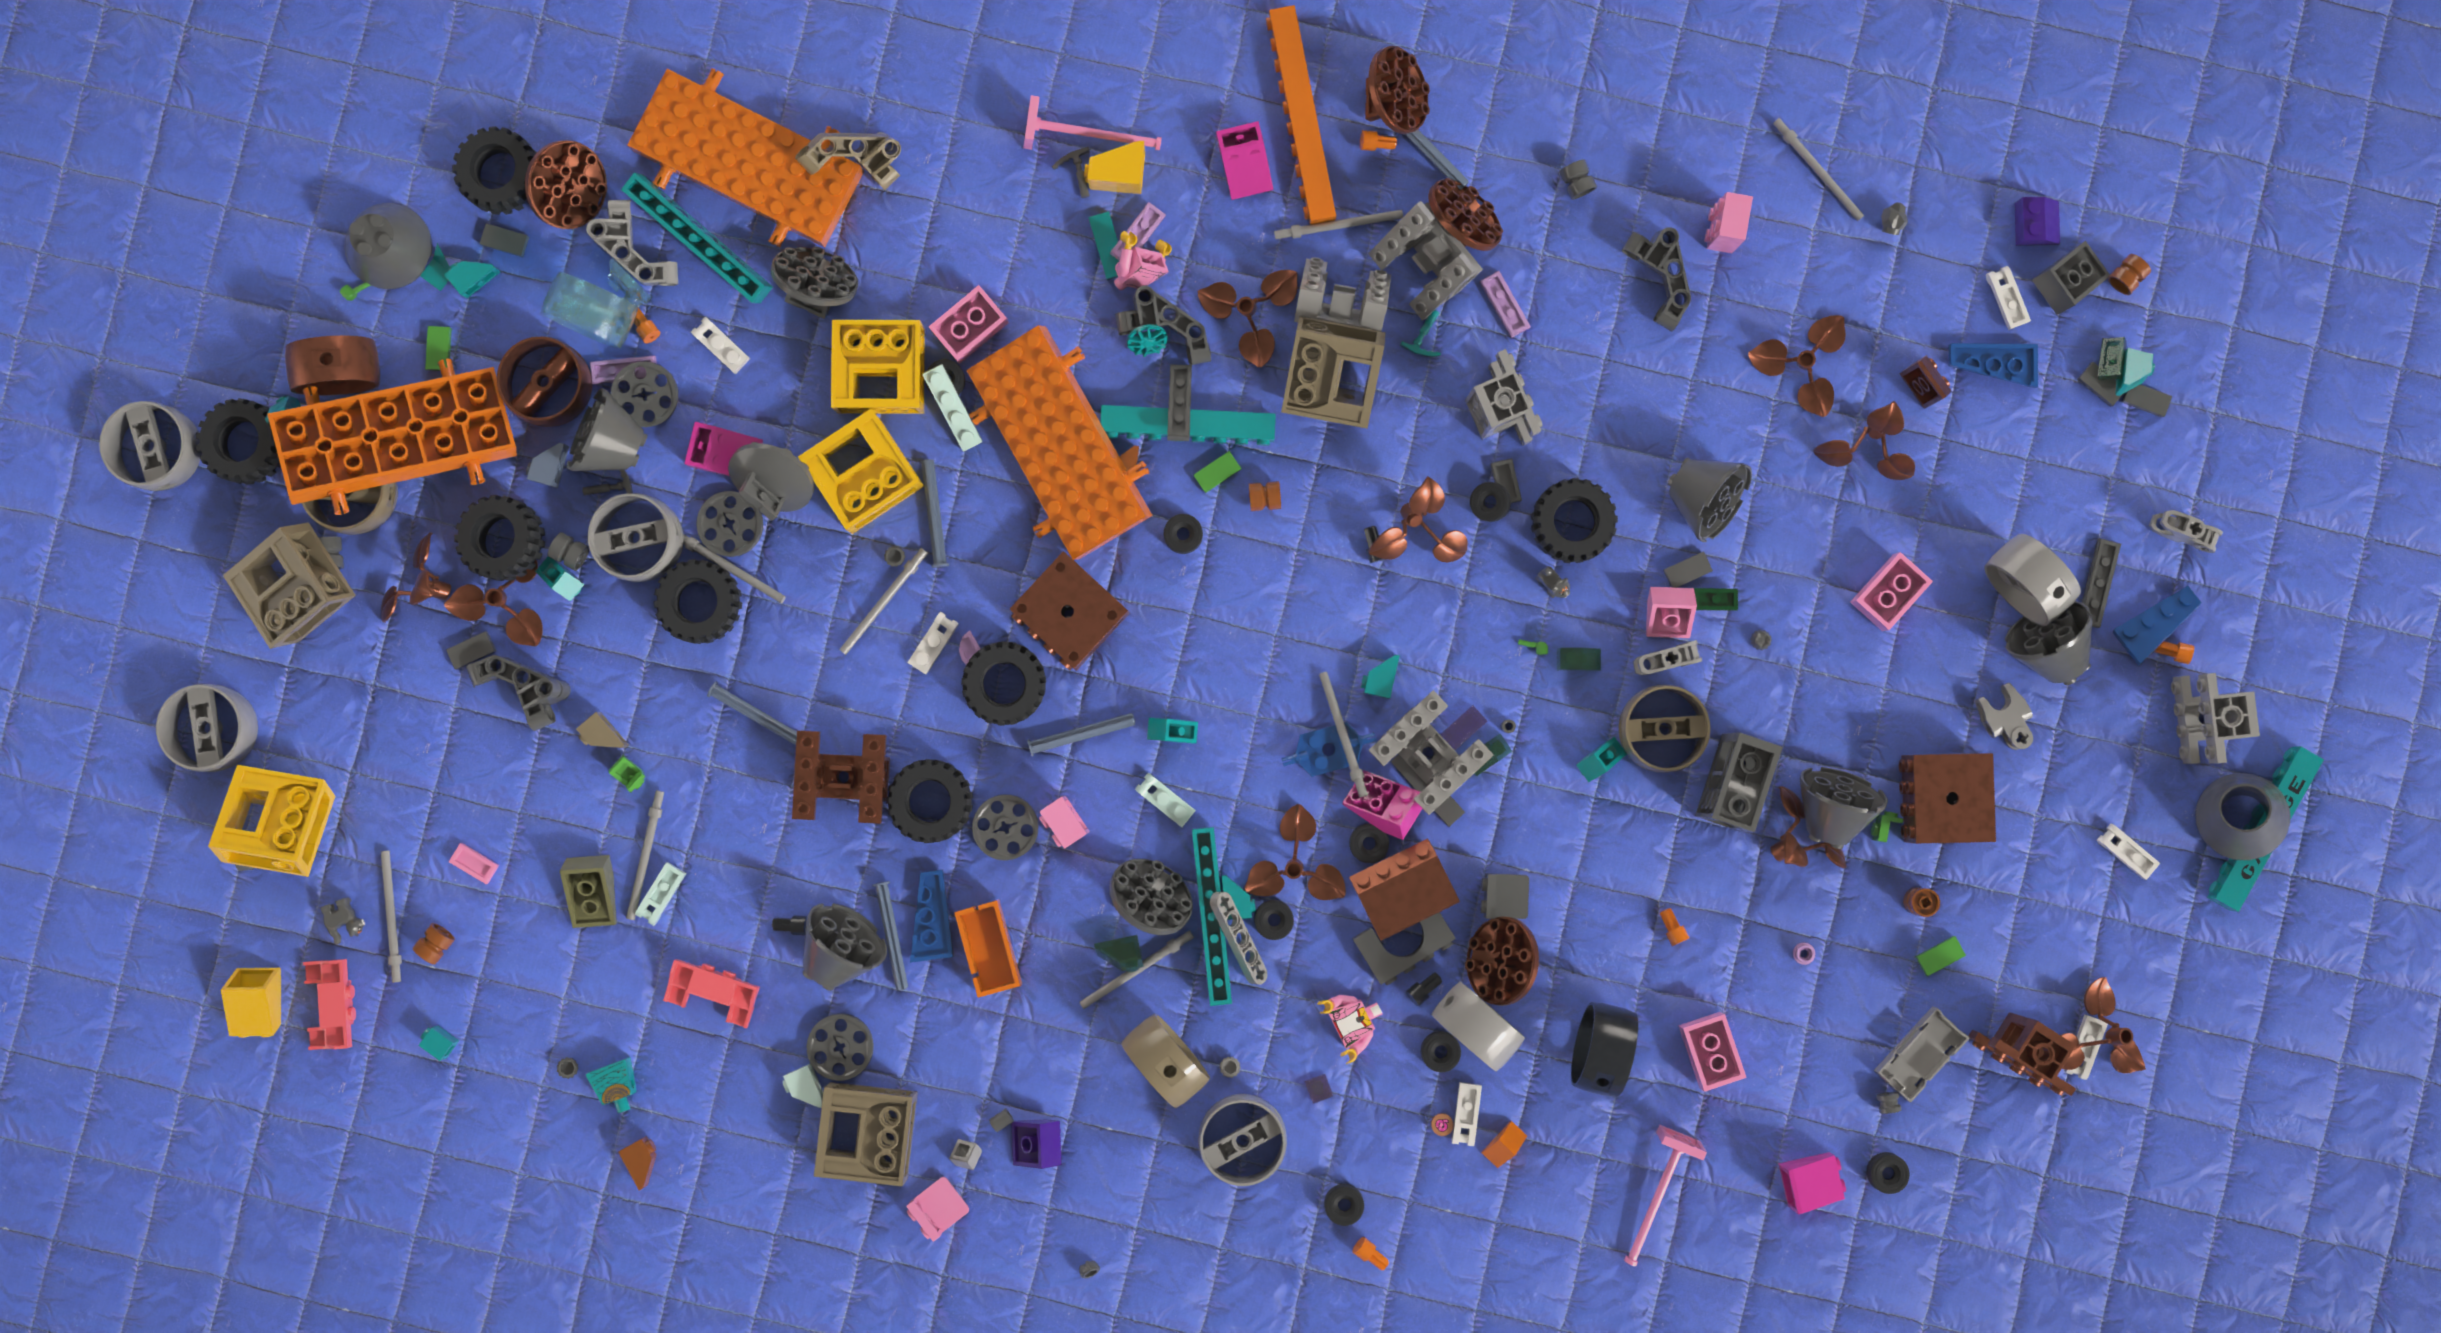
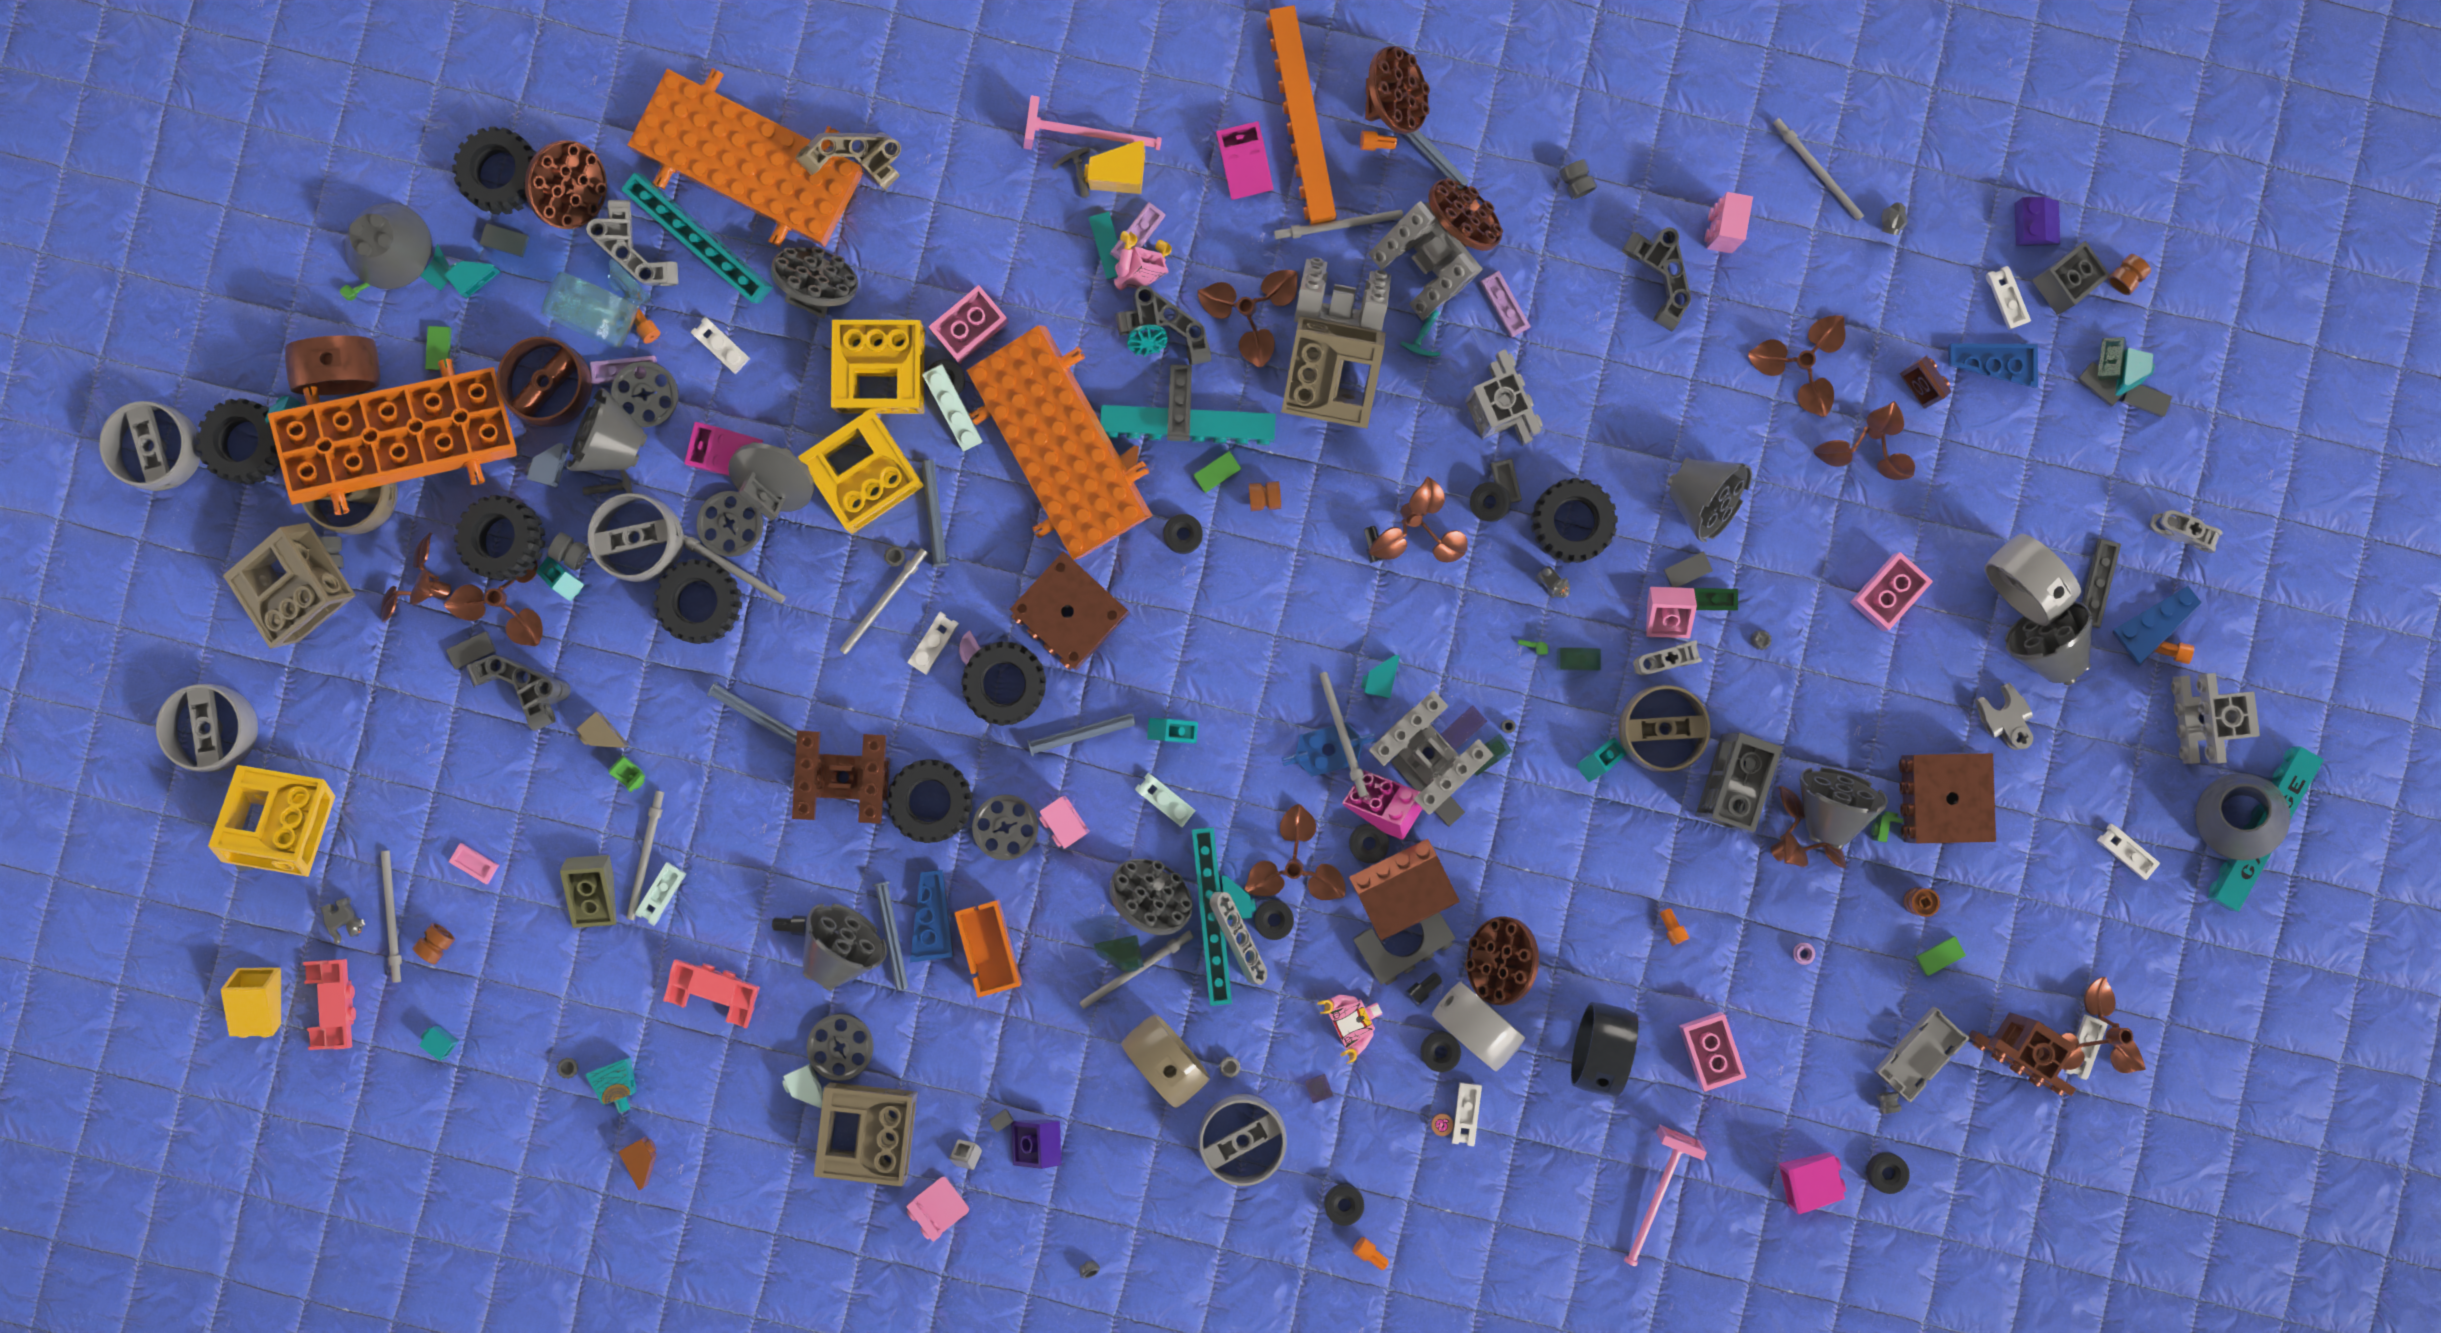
(1505, 896): dark grey bracket -> none
(1505, 1144): orange slope -> none

